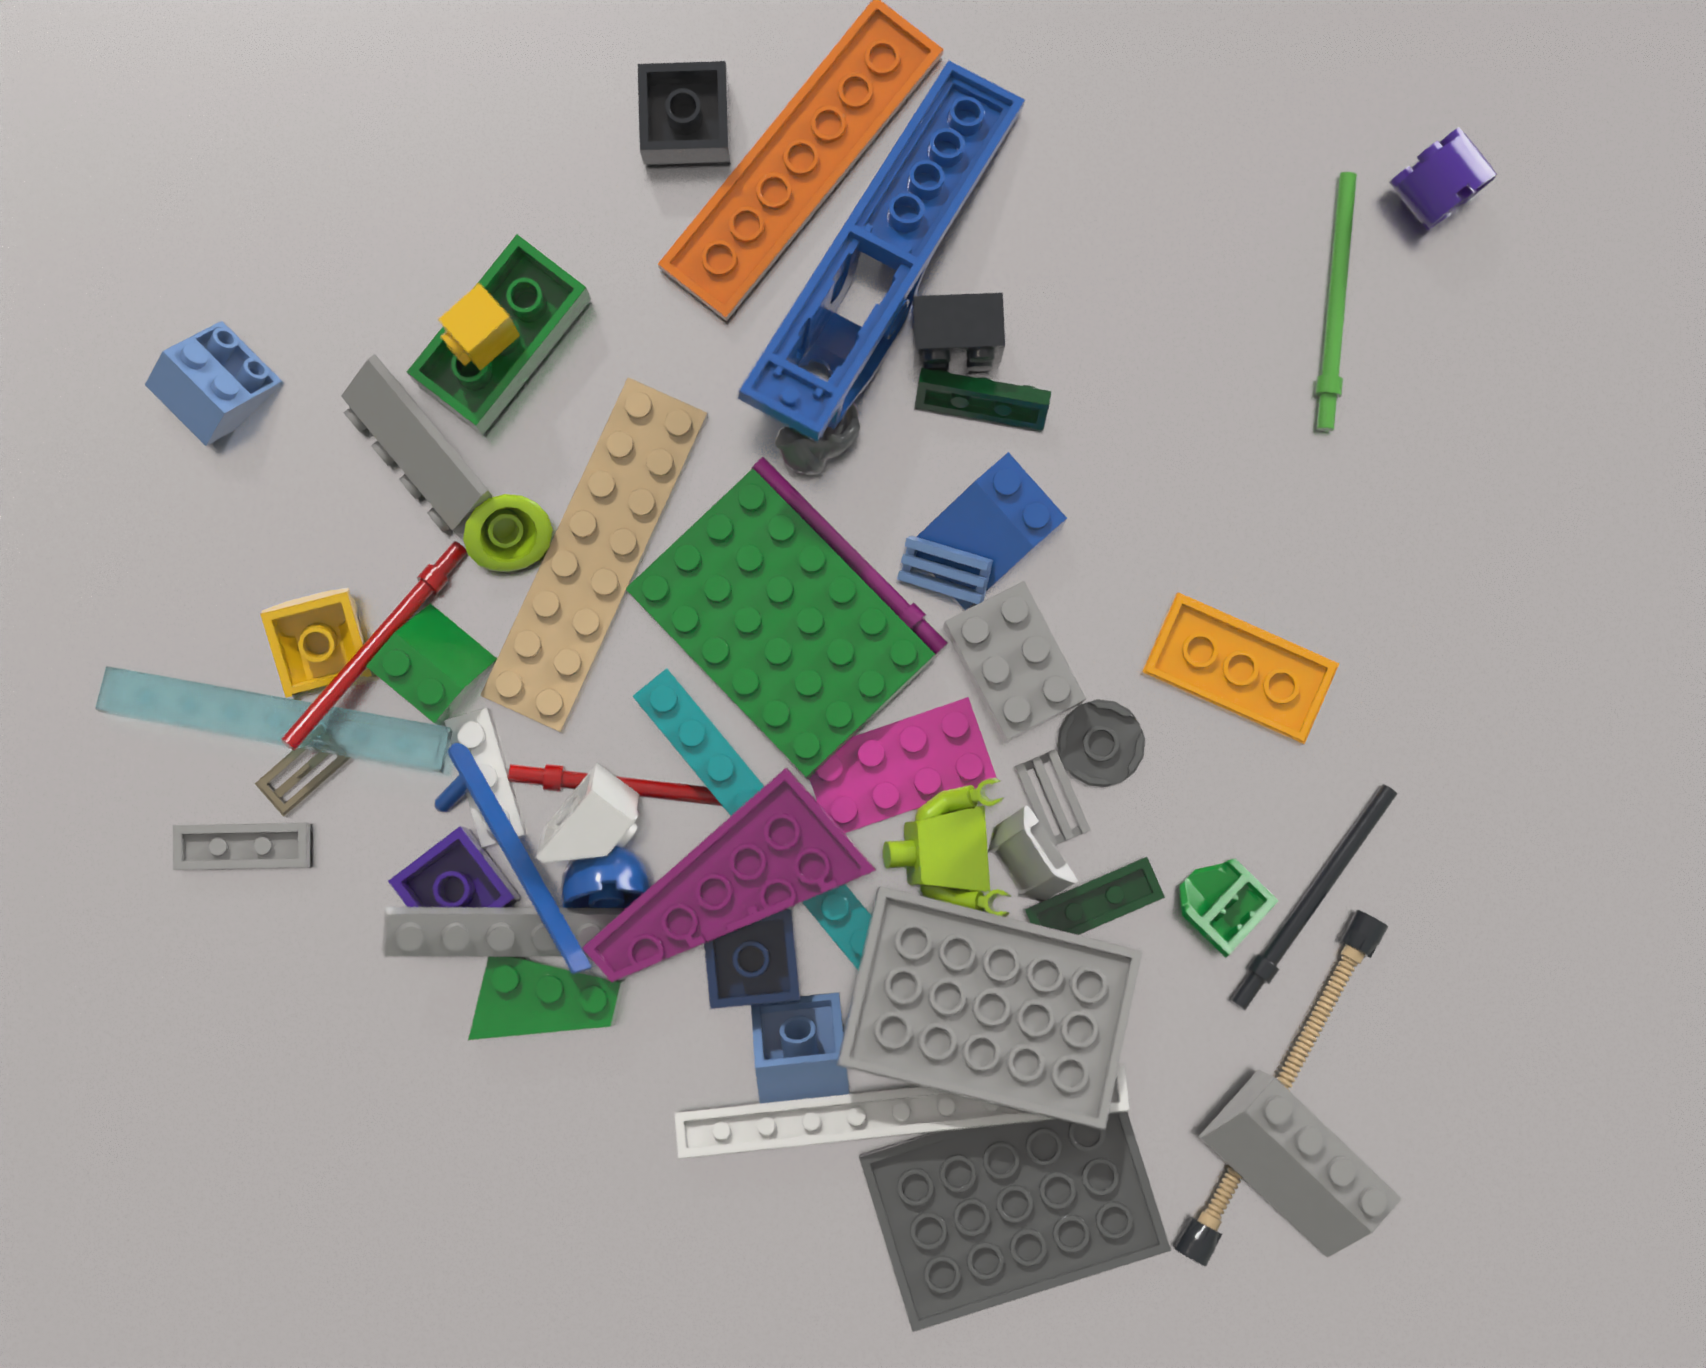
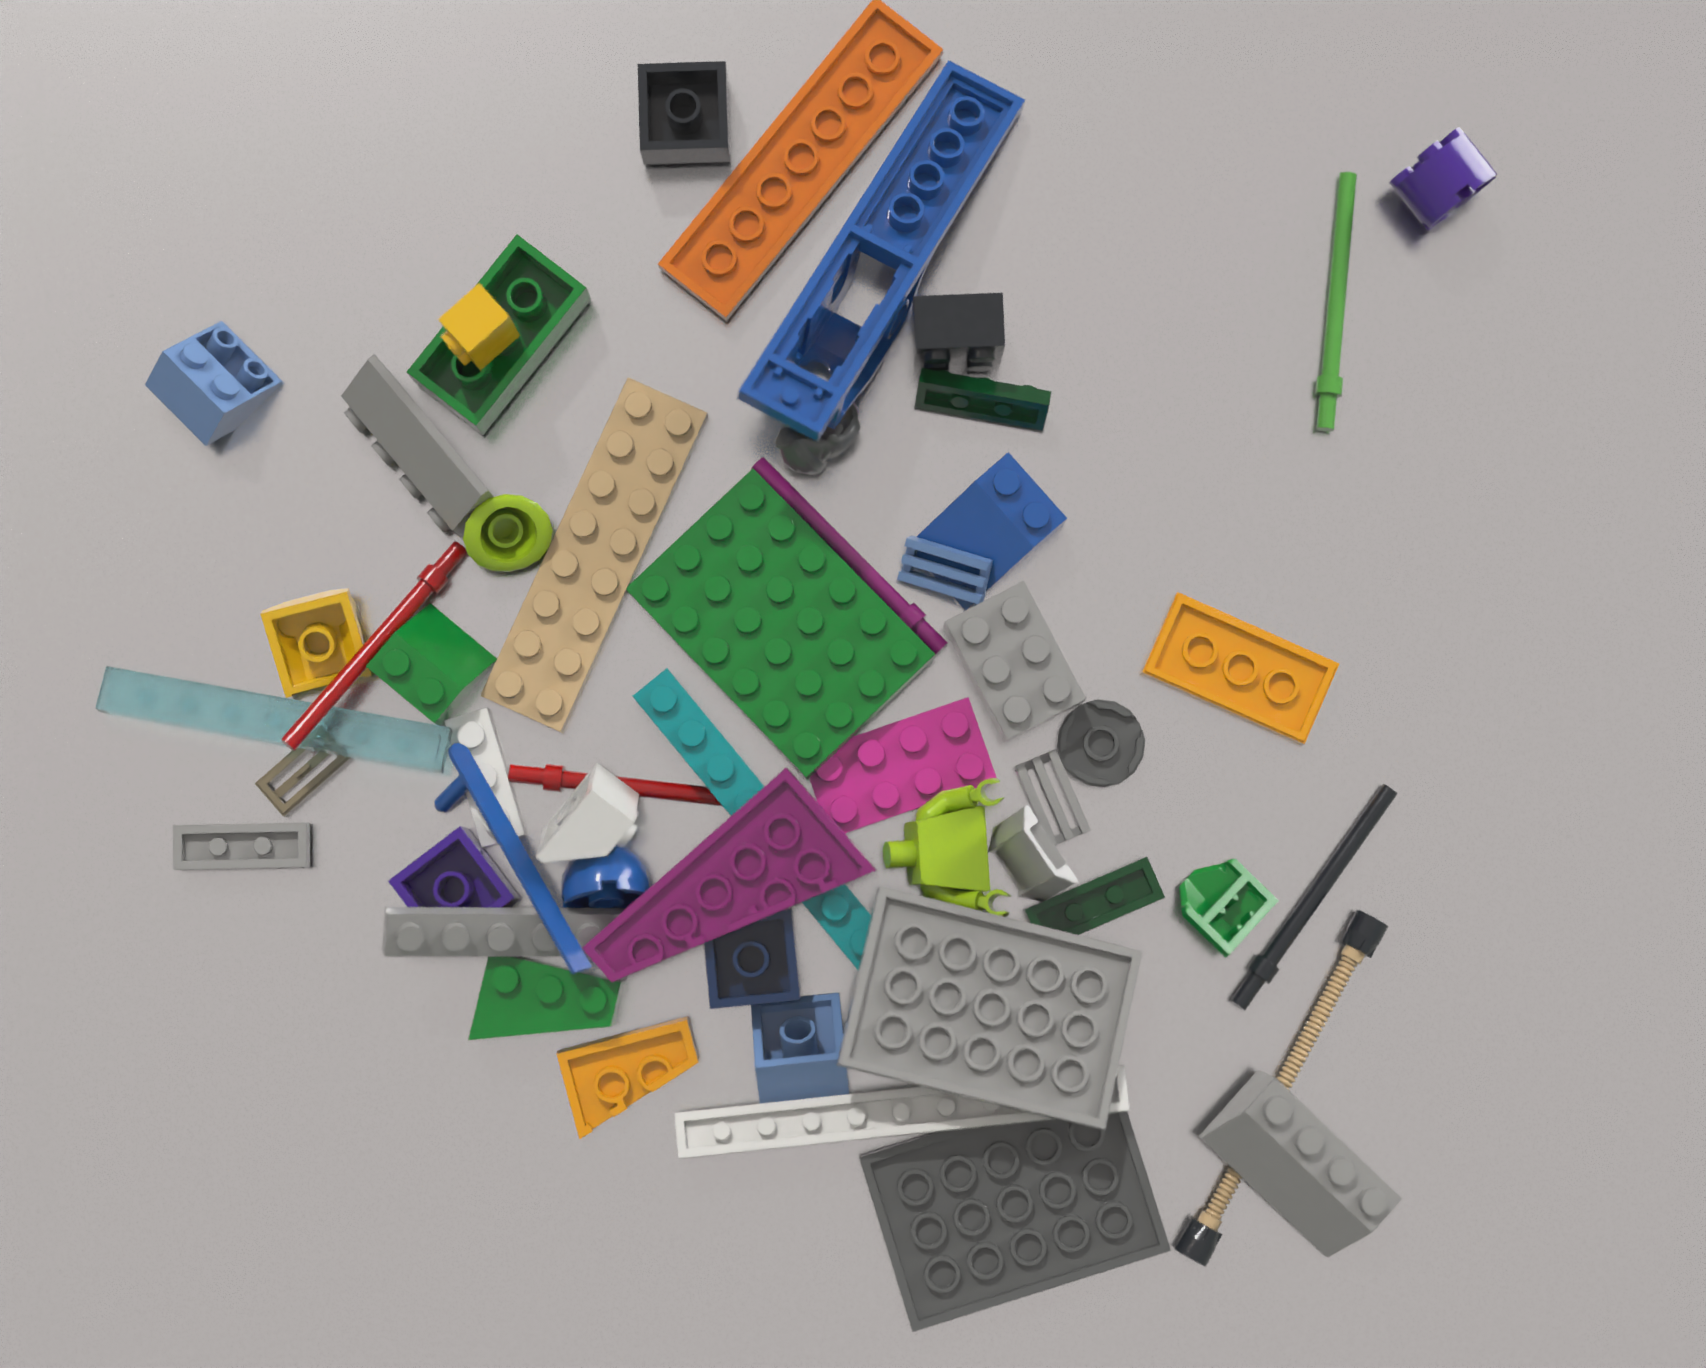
(622, 1068): none -> light orange wing

